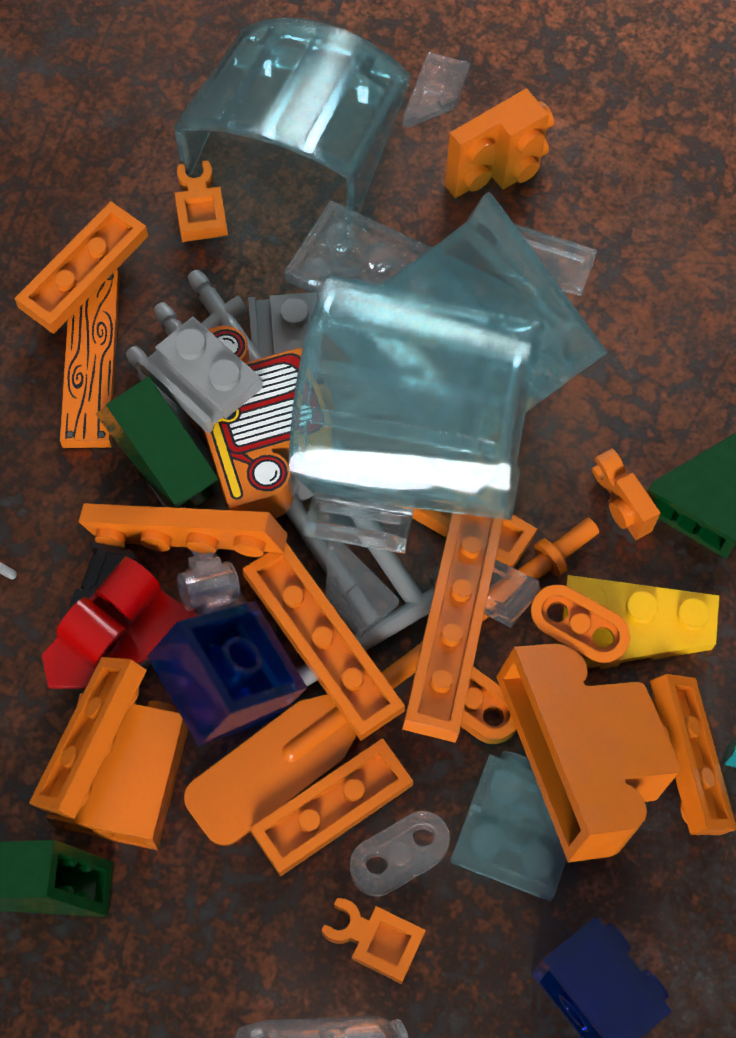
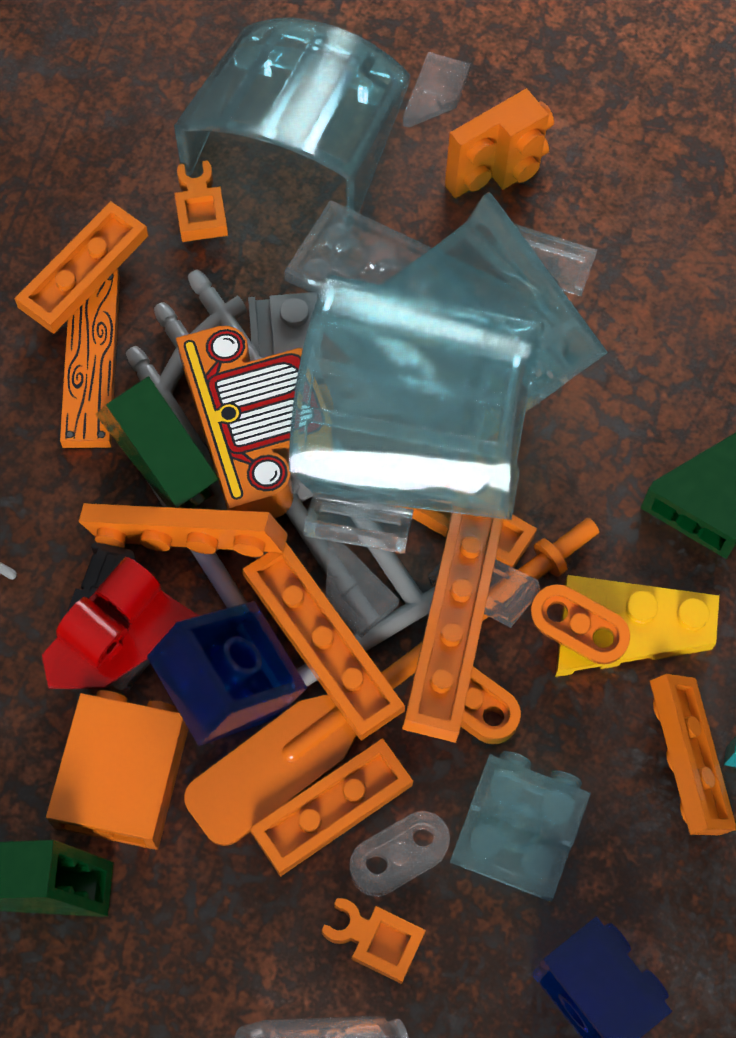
(88, 737): orange plate -> none
(200, 374): light grey plate -> none
(208, 584): clear gear -> none
(589, 747): orange brick -> none
(628, 500): orange plate -> none

